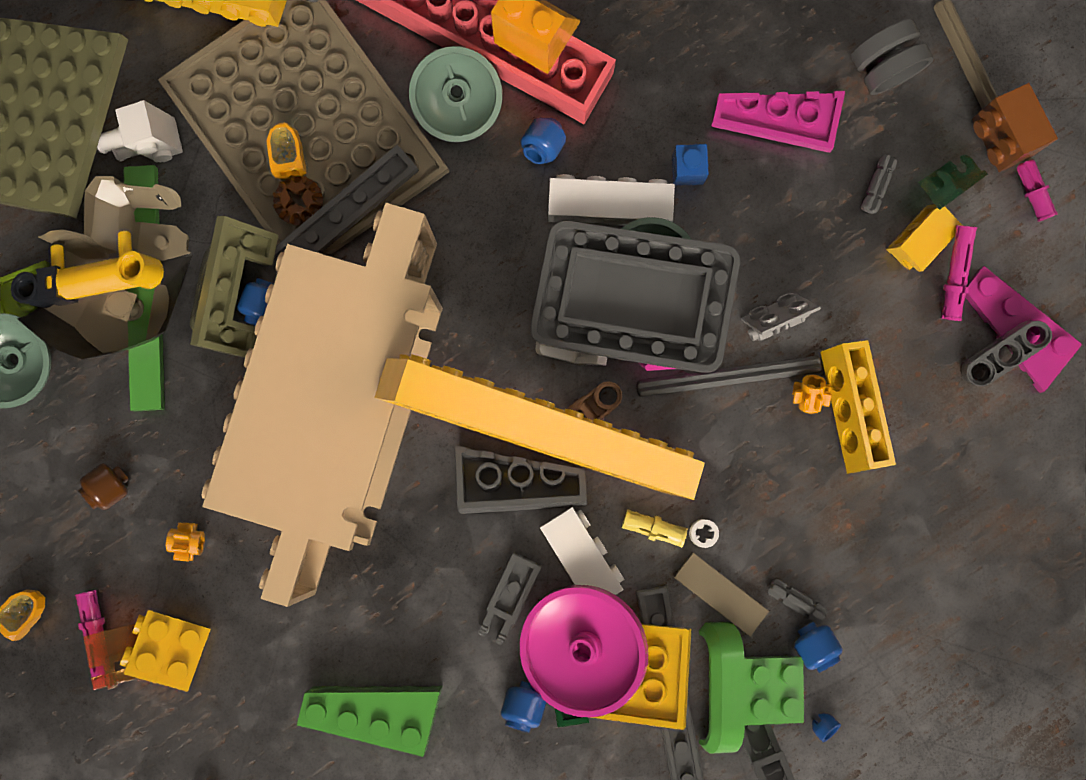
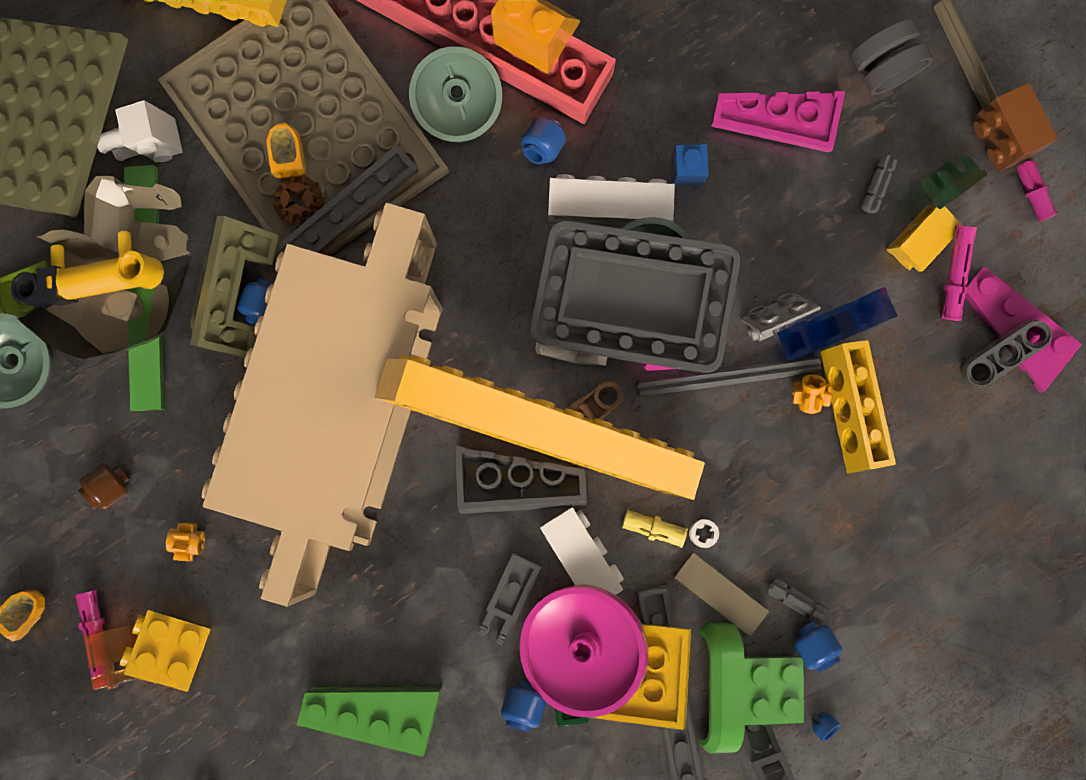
(837, 324): none -> clear blue arch

